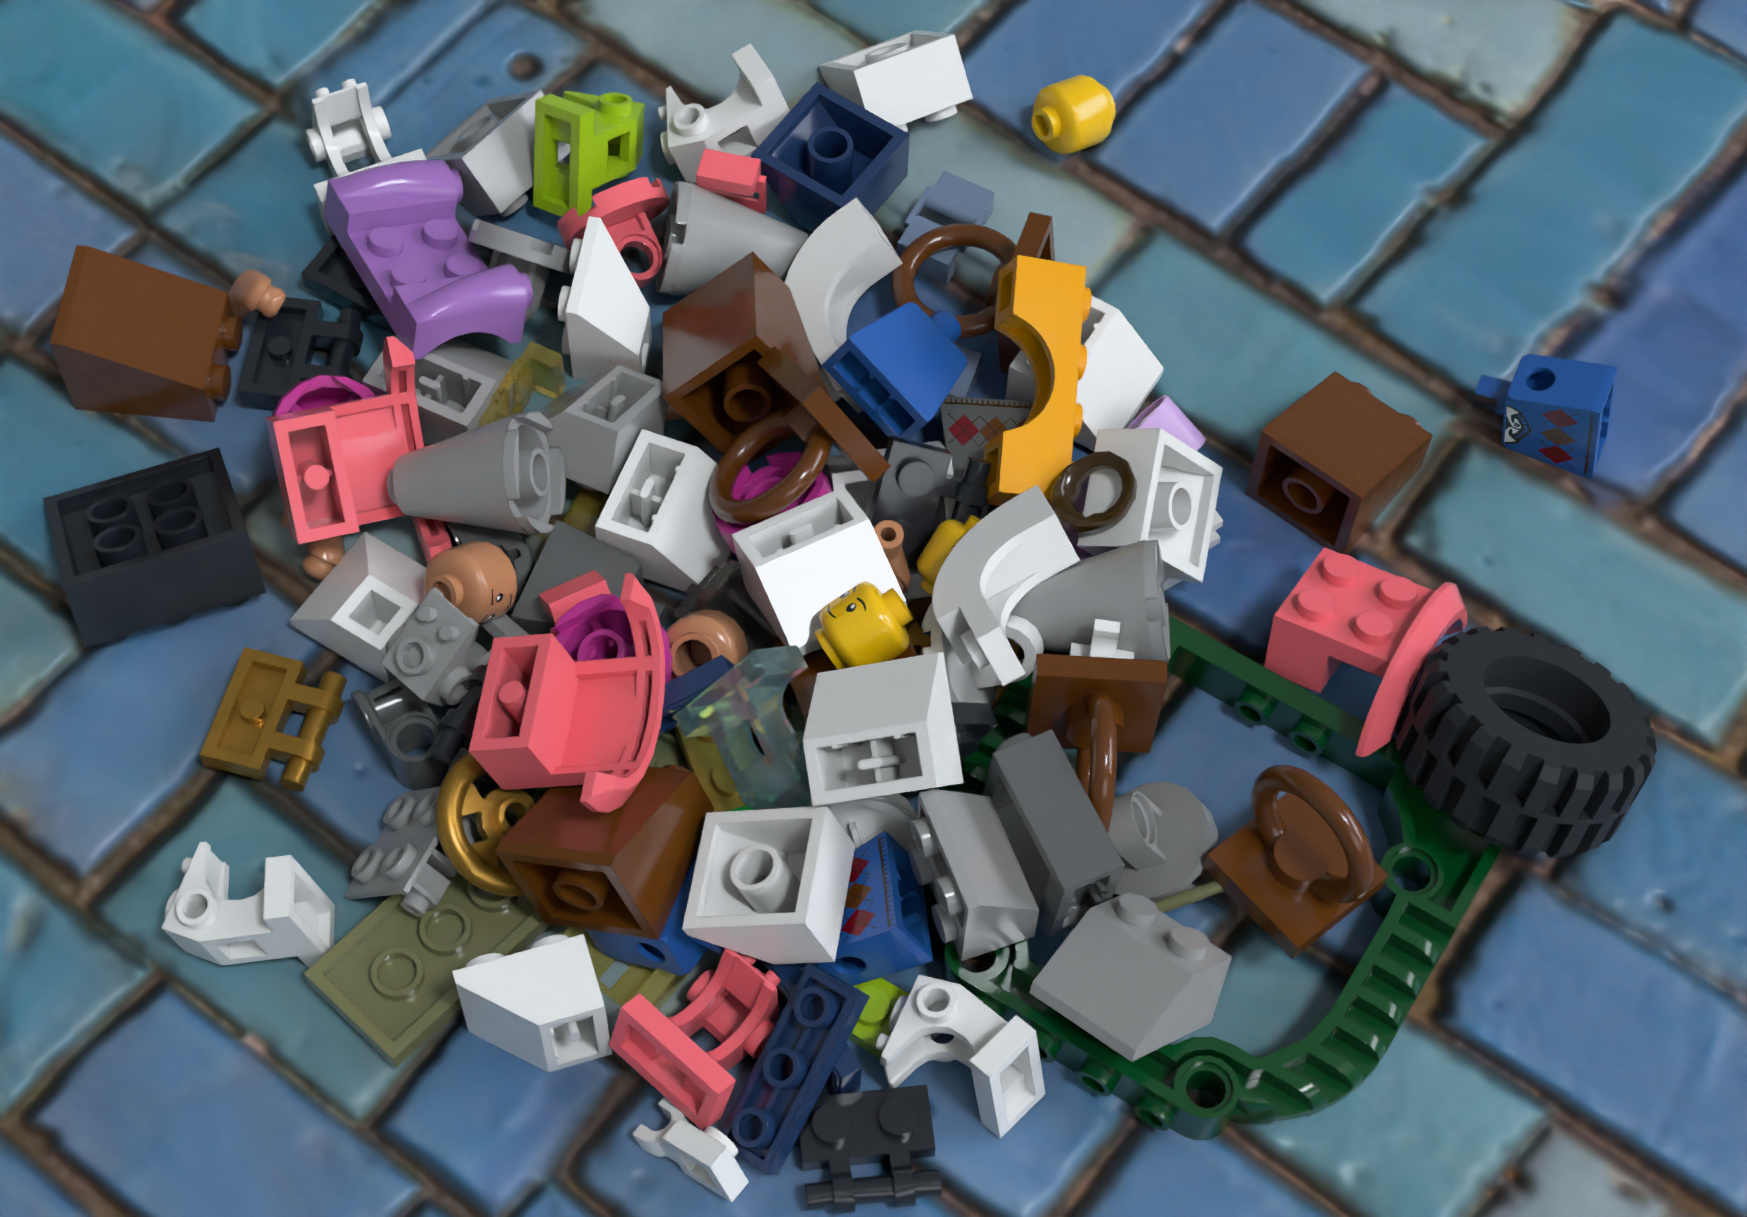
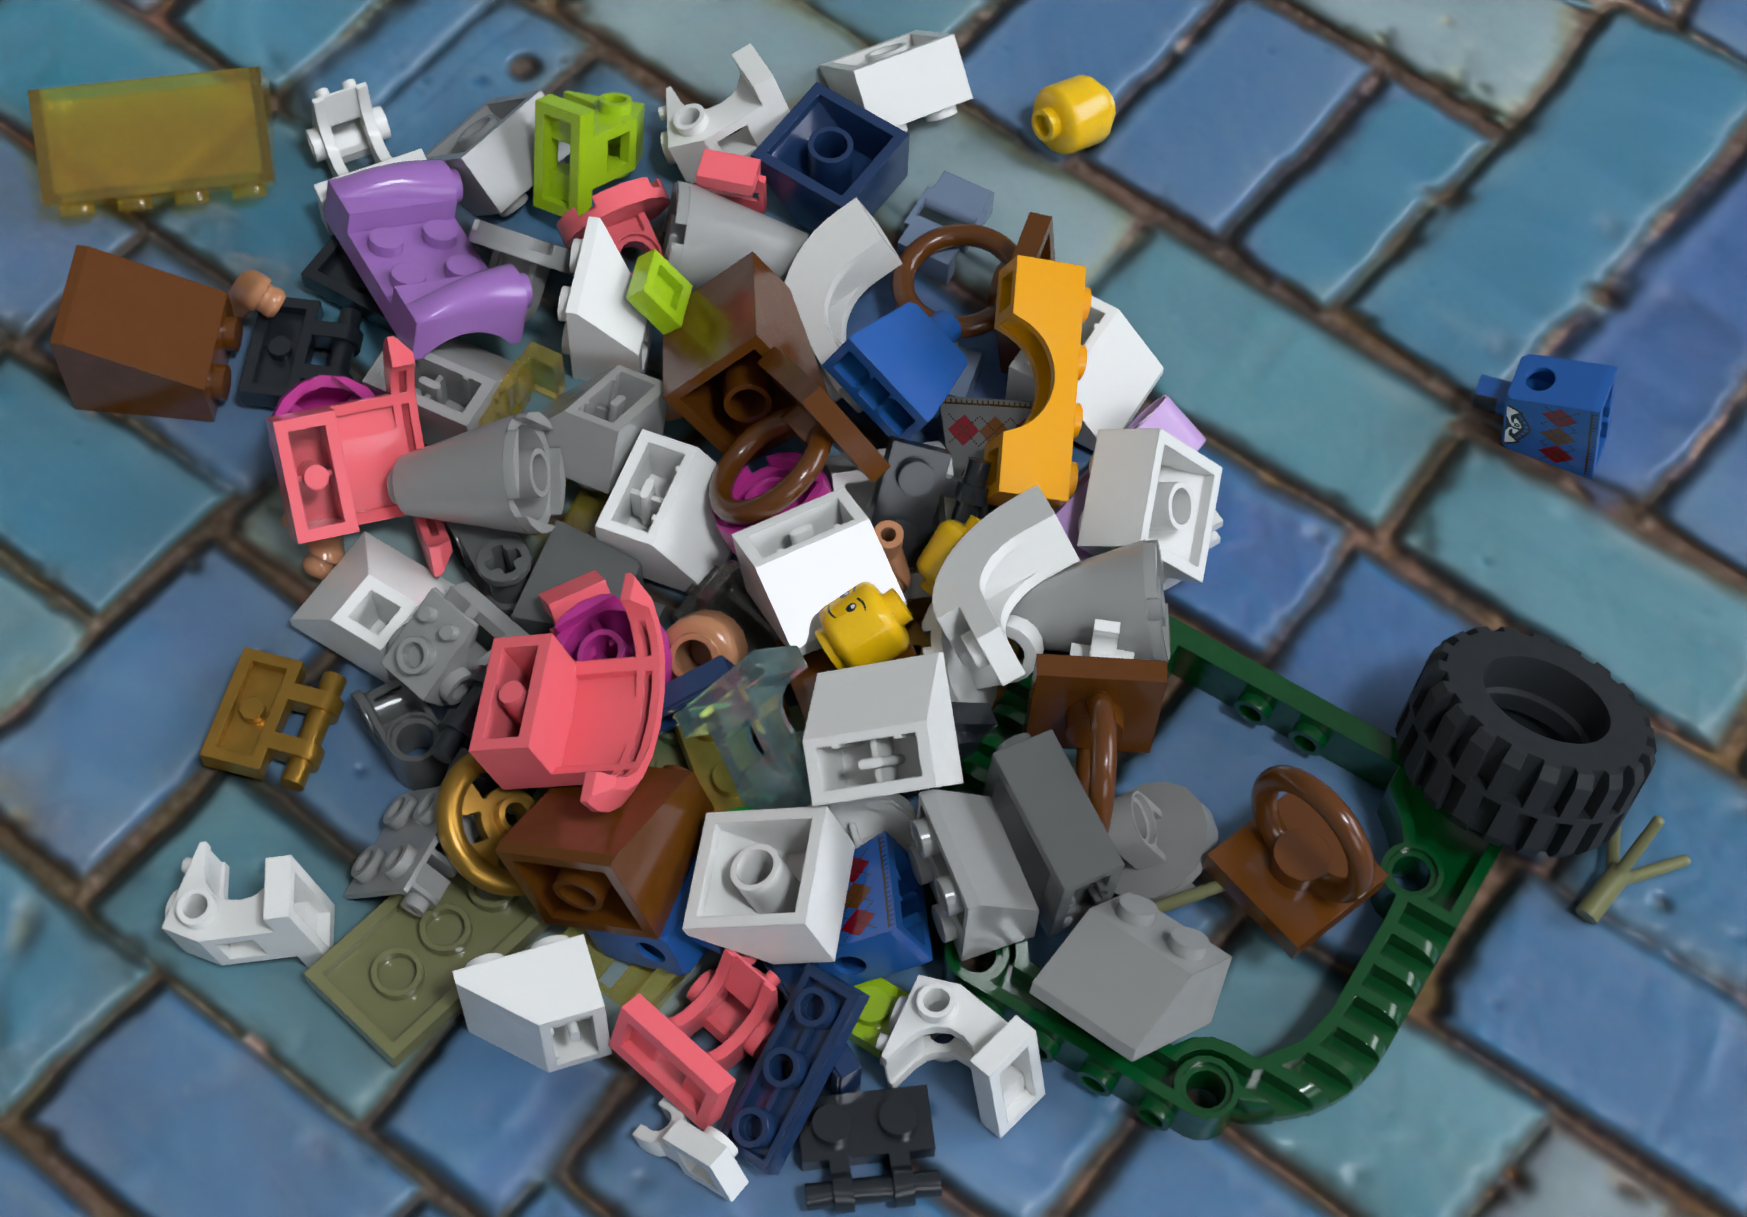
(152, 547): black slope -> none
(154, 140): none -> clear yellow windscreen
(474, 579): nougat head -> none
(659, 292): none -> lime plate
(1067, 489): dark brown piece -> none
(1335, 461): reddish brown slope -> none
(1368, 621): coral piece -> none
(1619, 872): none -> olive plant

